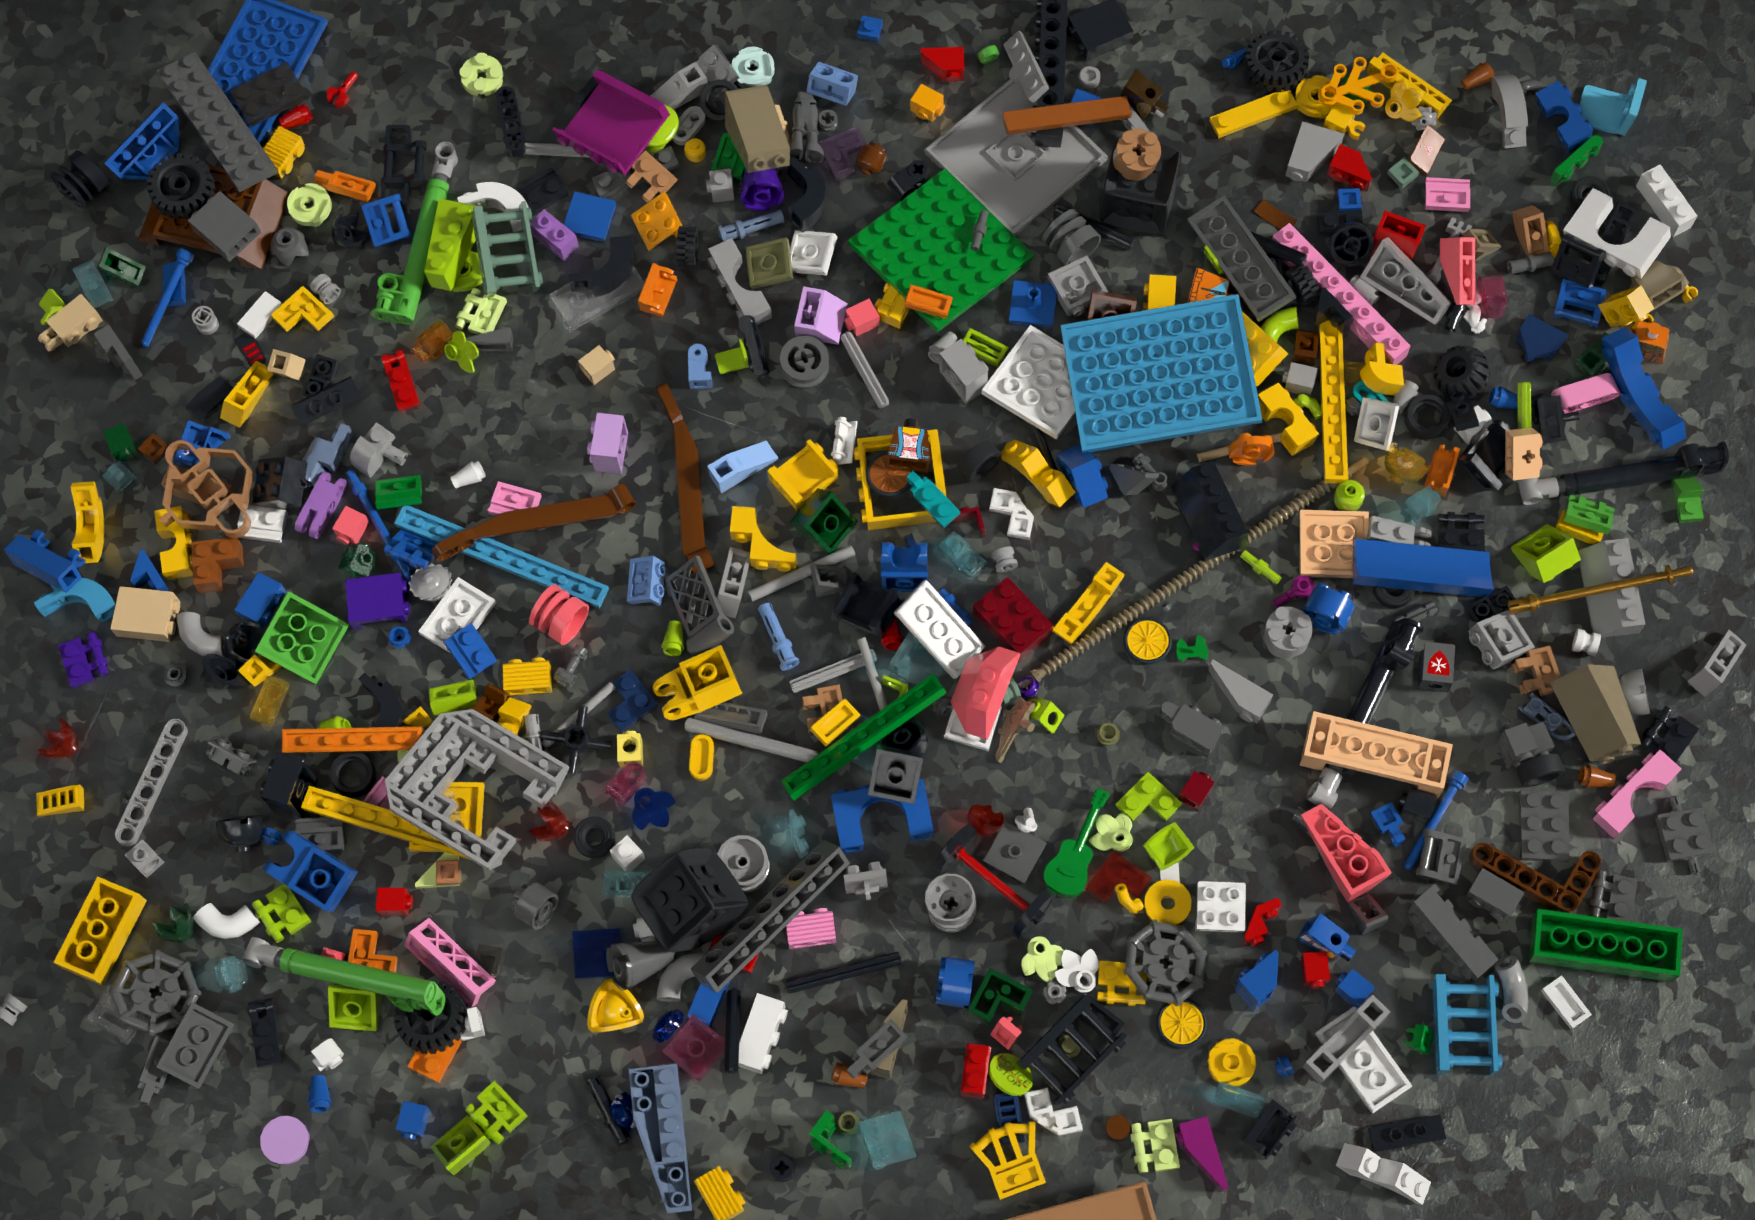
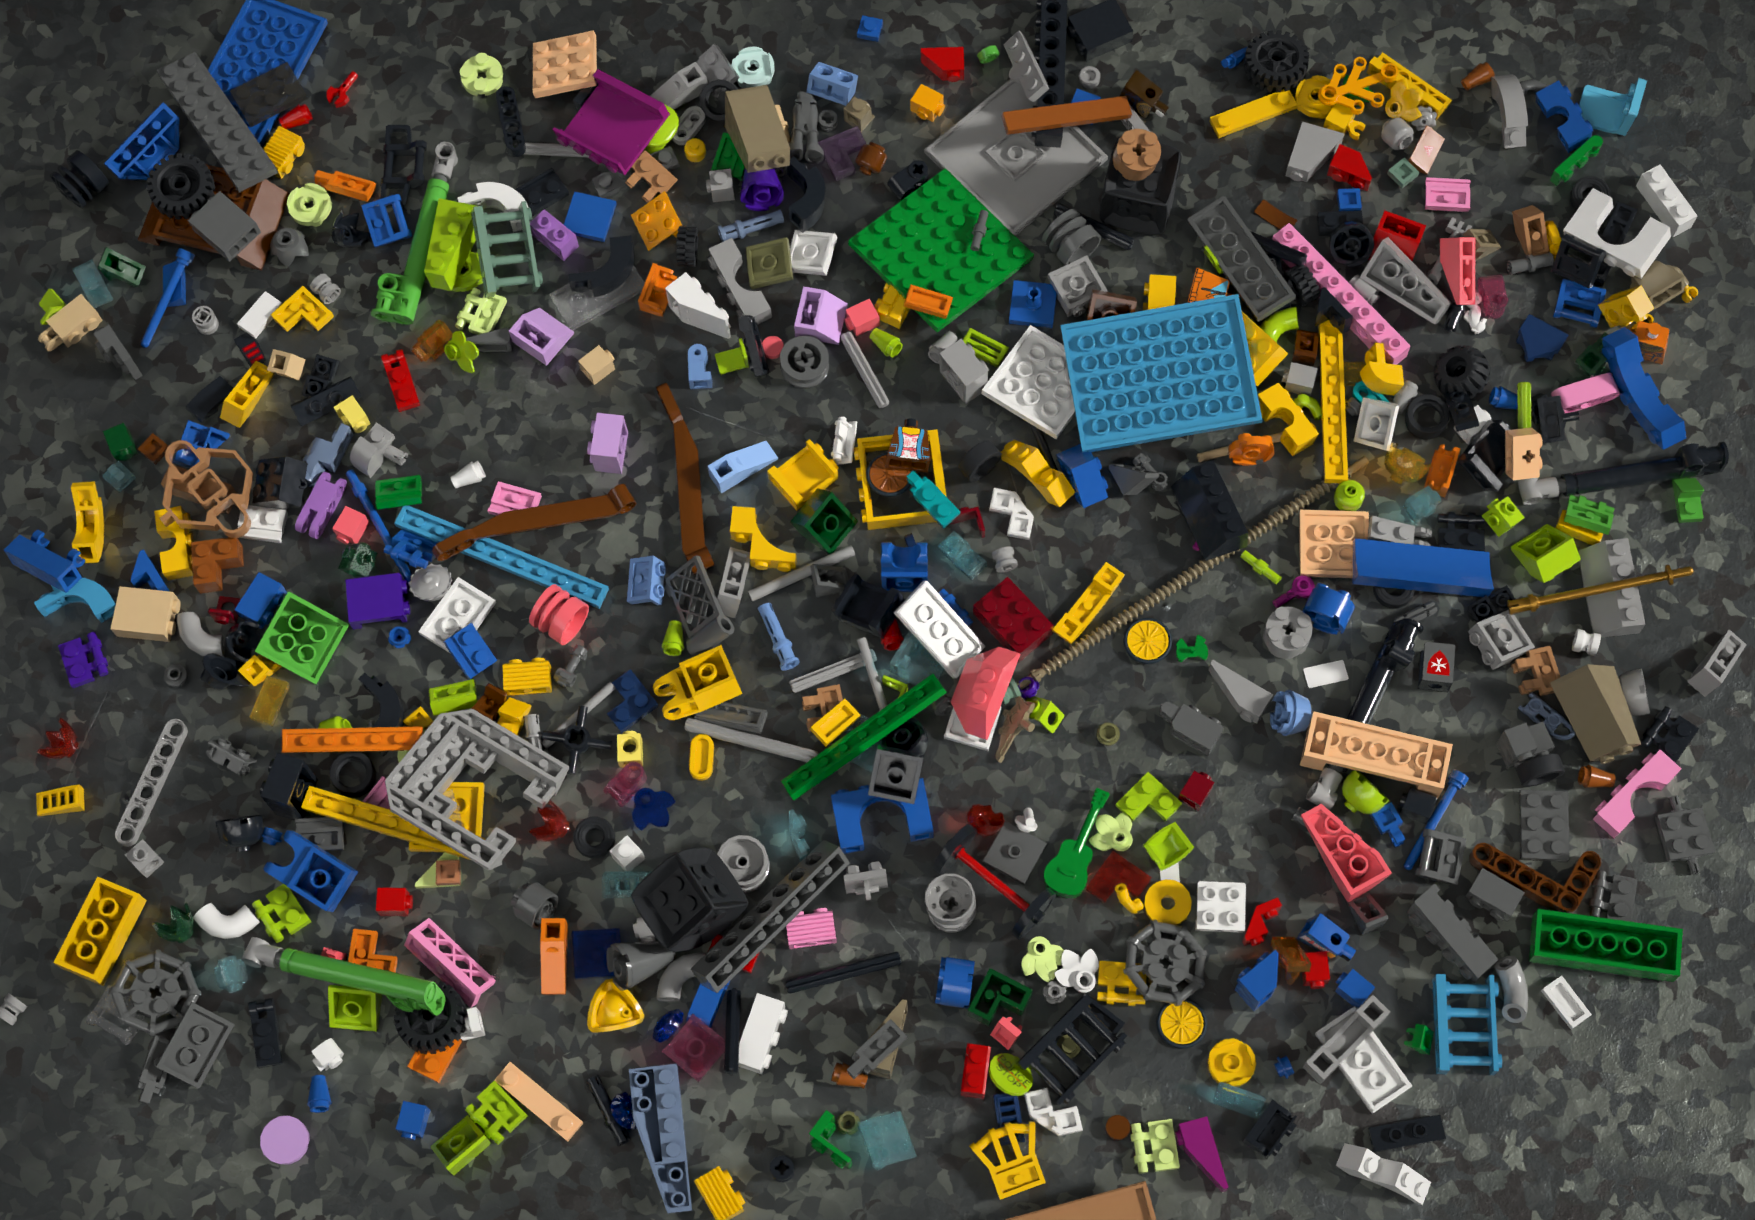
(224, 616): none -> dark red bracket
(352, 414): none -> light yellow brick
(538, 1101): none -> light nougat plate
(540, 335): none -> lavender slope
(553, 955): none -> orange slope
(564, 64): none -> light nougat plate
(697, 307): none -> white slope
(772, 347): none -> coral tile
(859, 110): none -> dark tan brick
(886, 342): none -> lime cone
(1291, 713): none -> medium blue cone
(1291, 957): none -> clear orange tile
(1325, 674): none -> white sticker
(1362, 794): none -> lime cylinder
(1397, 134): none -> light grey head
(1502, 515): none -> lime brick

